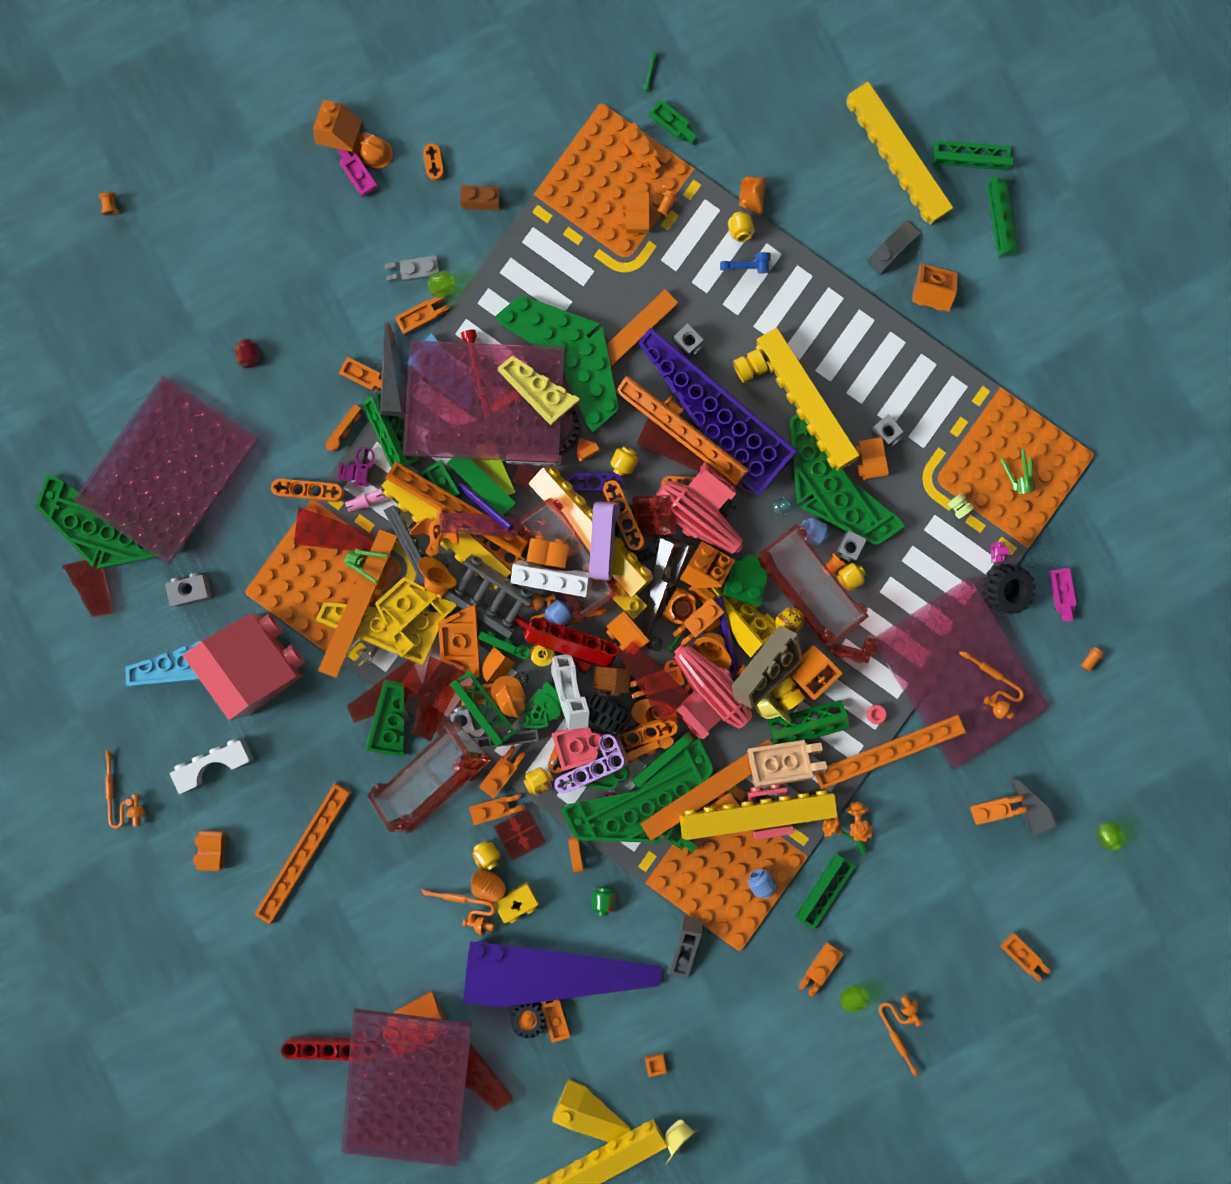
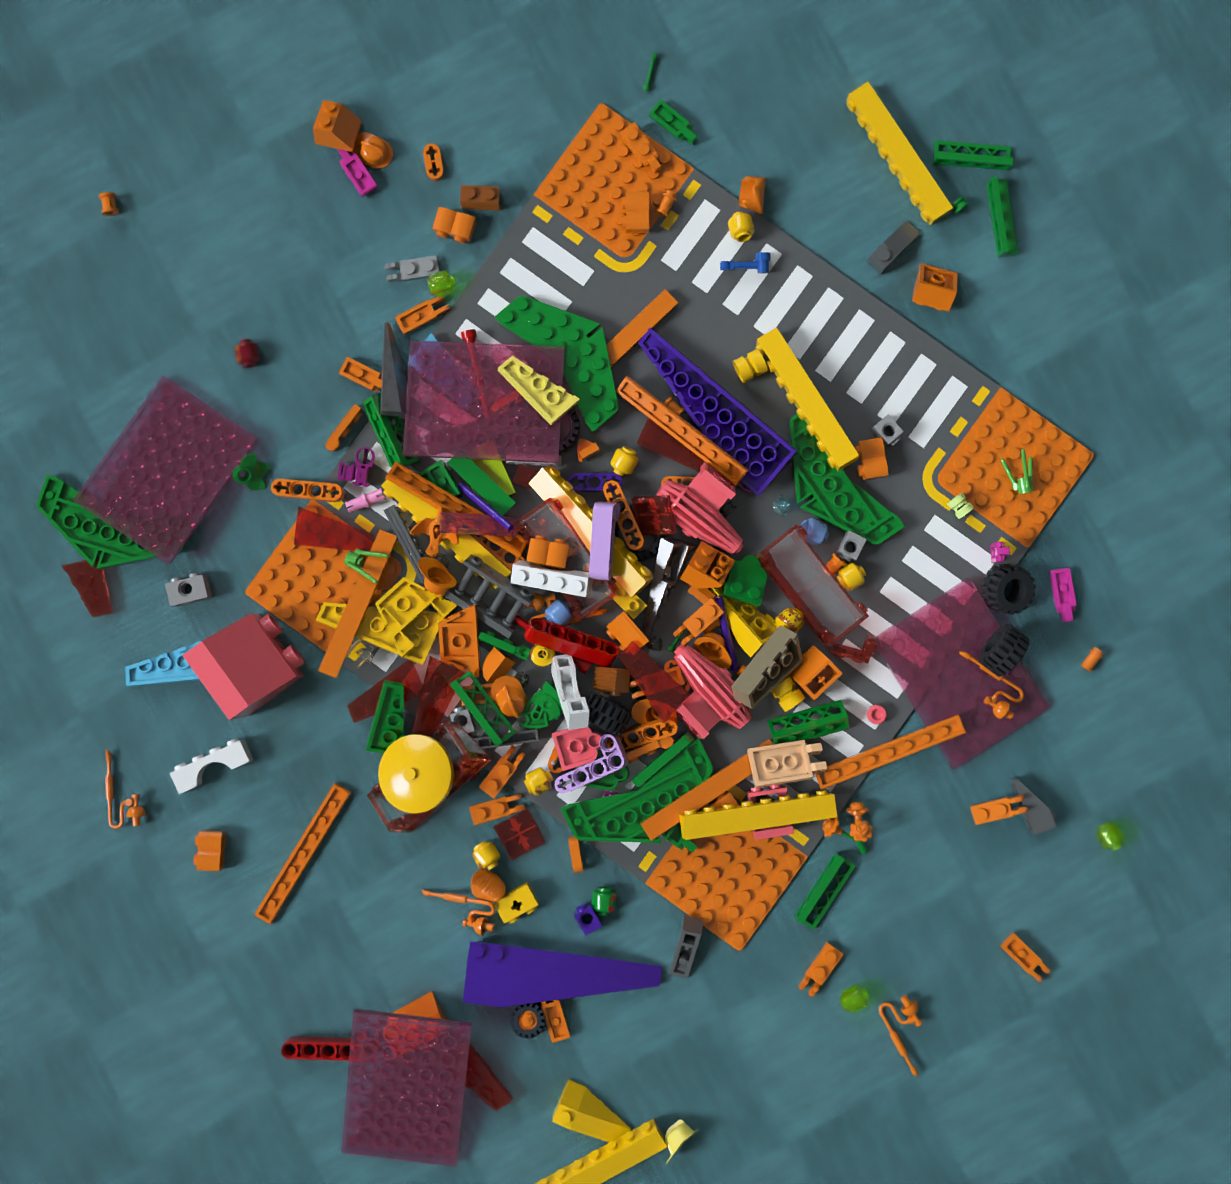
(253, 472): none -> green plate
(416, 773): none -> yellow dish
(454, 225): none -> orange brick
(587, 927): none -> dark purple brick
(656, 1065): orange tile -> none
(679, 607): orange hair -> none
(688, 331): light grey brick -> none
(762, 883): medium blue head -> none
(770, 708): light yellow piece -> none
(959, 204): none -> green bush
(1004, 650): none -> black tyre

